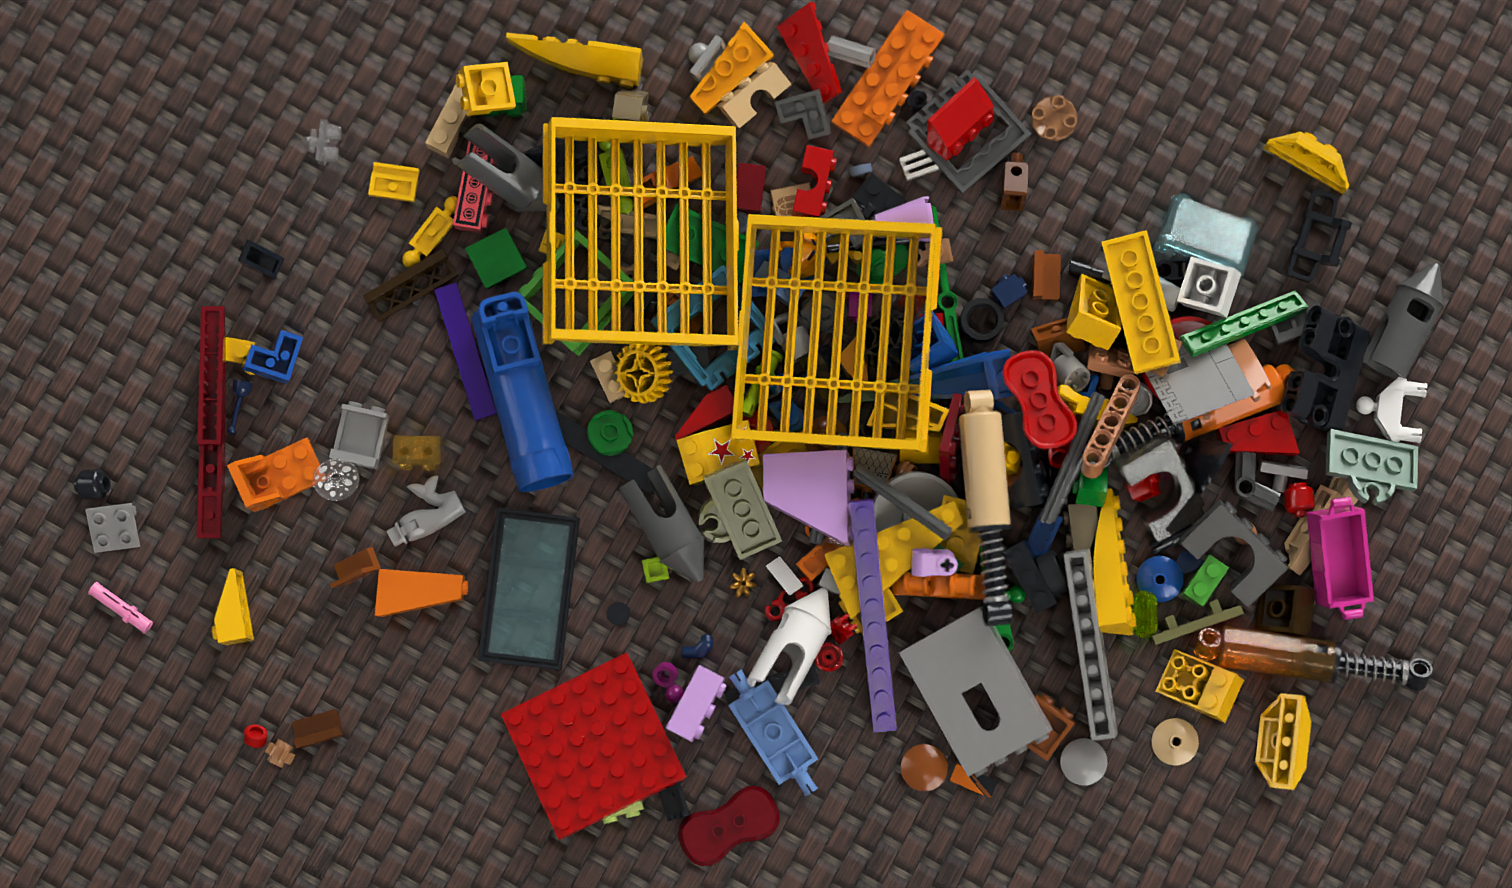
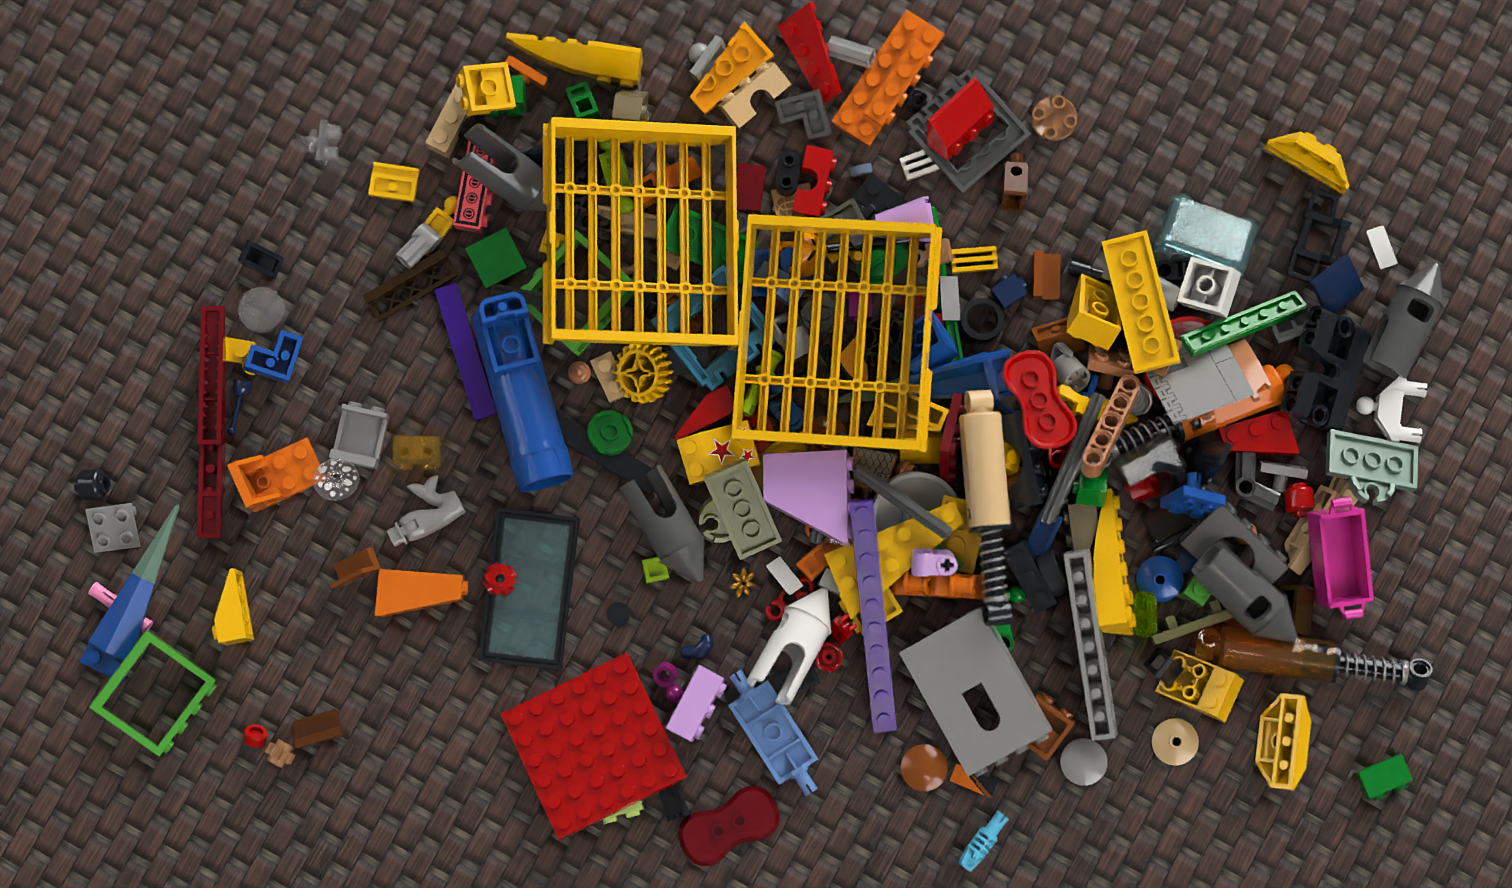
(125, 617): none -> blue plate
(180, 724): none -> bright green window
(261, 309): none -> clear tile
(422, 241): none -> light grey piece
(500, 588): none -> red brick
(528, 73): none -> orange plate
(530, 297): none -> clear smoke axle
(579, 372): none -> nougat plate
(583, 101): none -> green brick
(788, 172): none -> black plate
(950, 298): none -> light grey sticker
(982, 842): none -> medium azure hinge
(994, 266): none -> yellow tile
(1163, 666): none -> black slope
(1192, 499): none -> blue plate
(1245, 594): none -> dark grey piece
(1337, 284): none -> dark blue tile
(1381, 247): none -> white sticker
(1384, 776): none -> green piece

